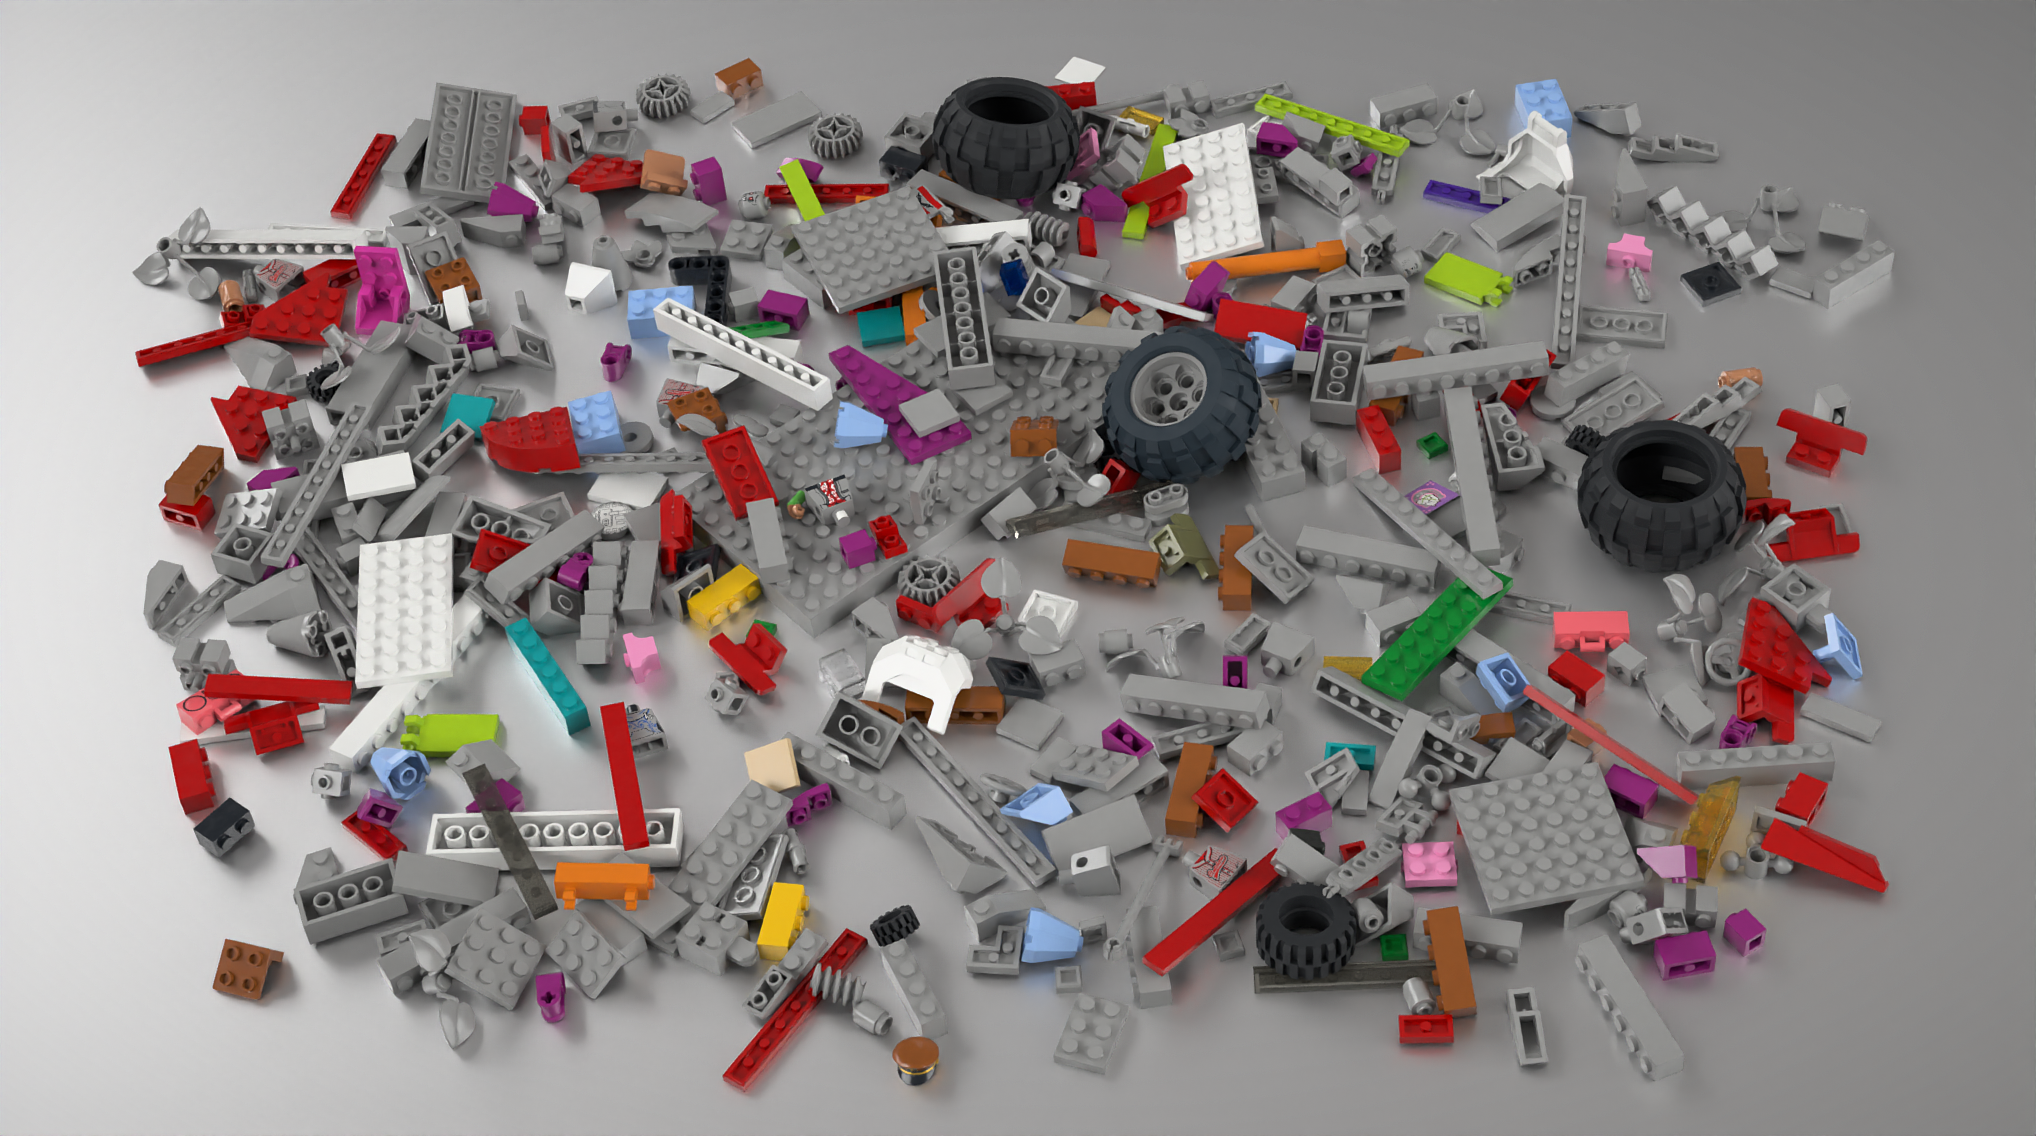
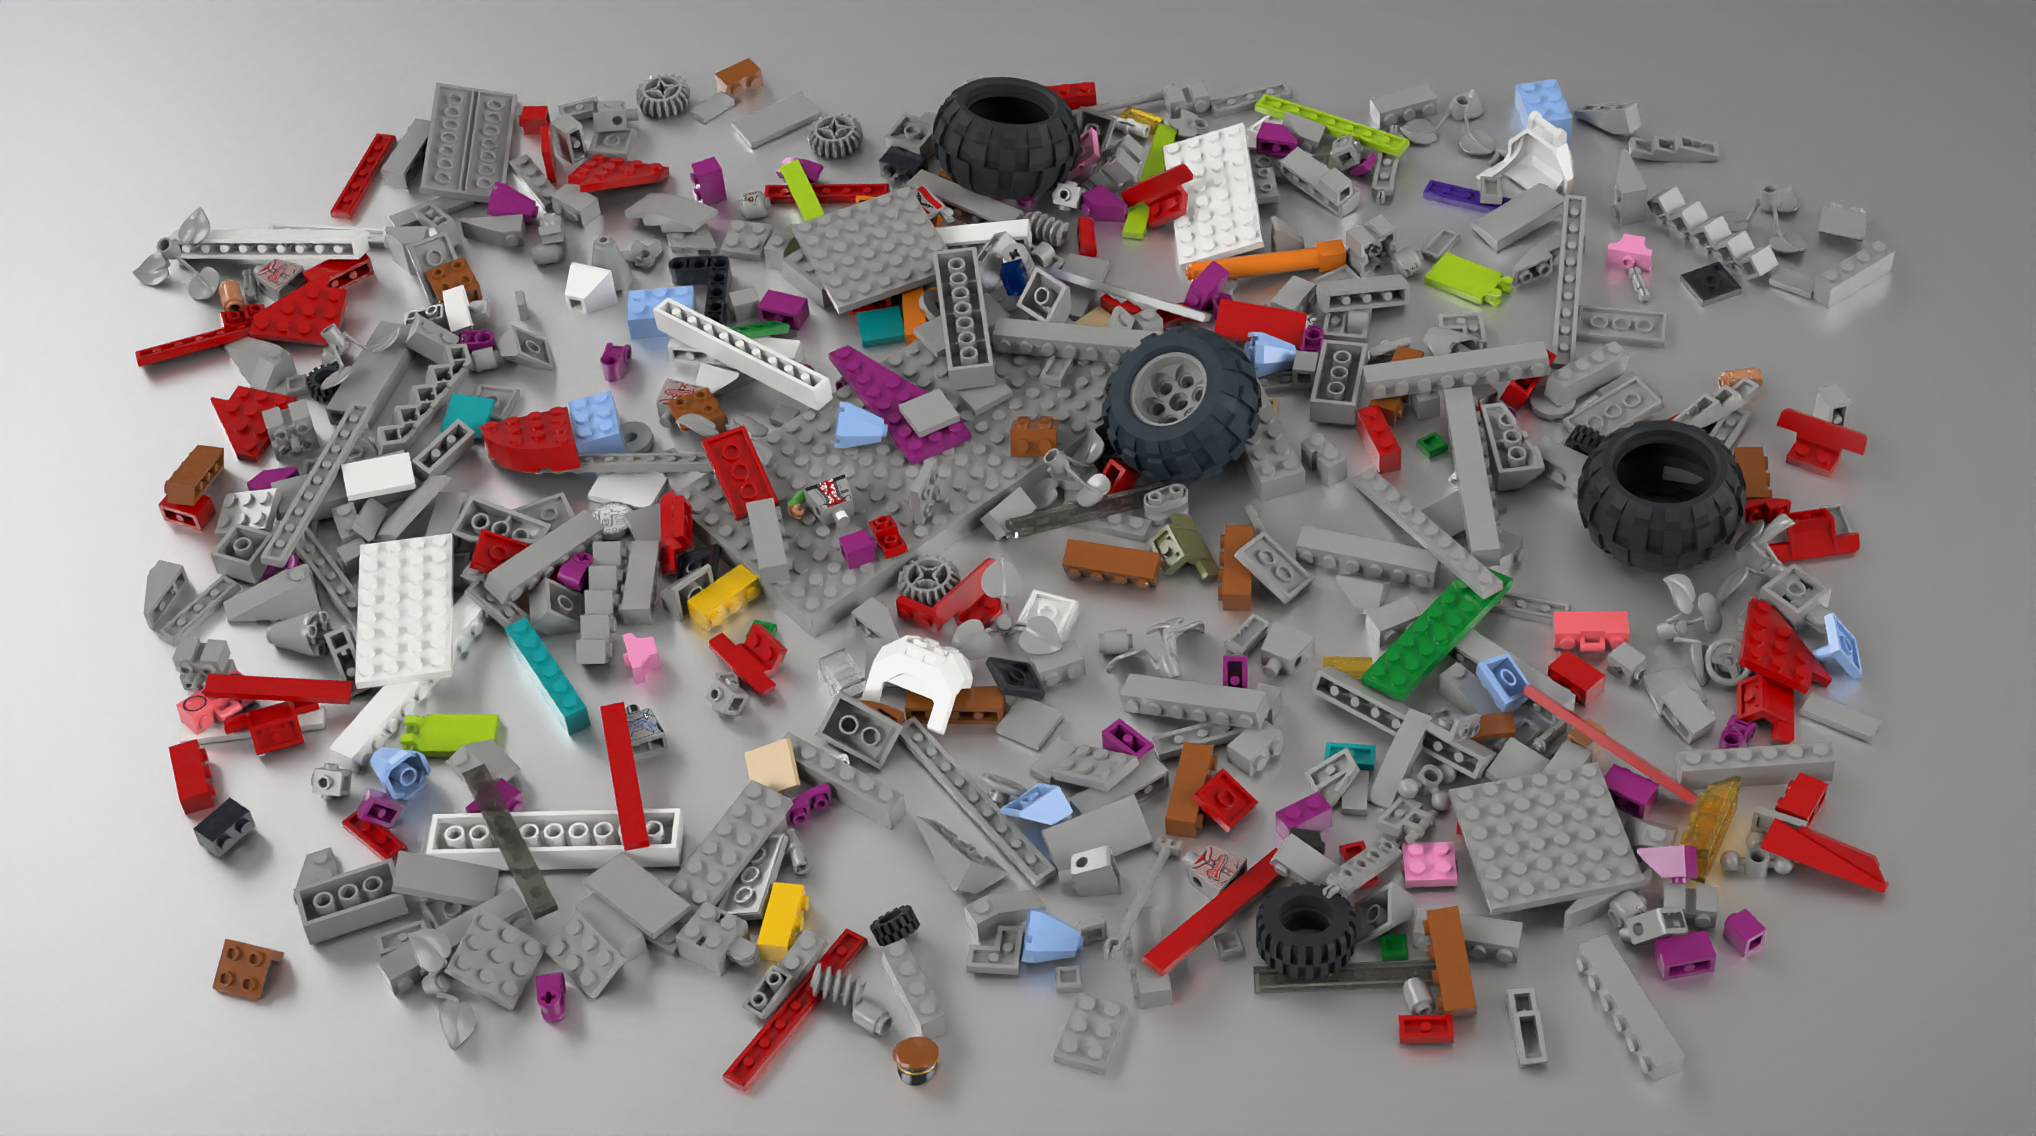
(384, 288): dark pink bracket -> none
(553, 176): light grey slope -> none
(603, 881): orange brick -> none
(663, 173): nougat bracket -> none
(1079, 71): white sticker -> none
(1367, 915): light grey brick -> none
(1430, 496): sticker -> none

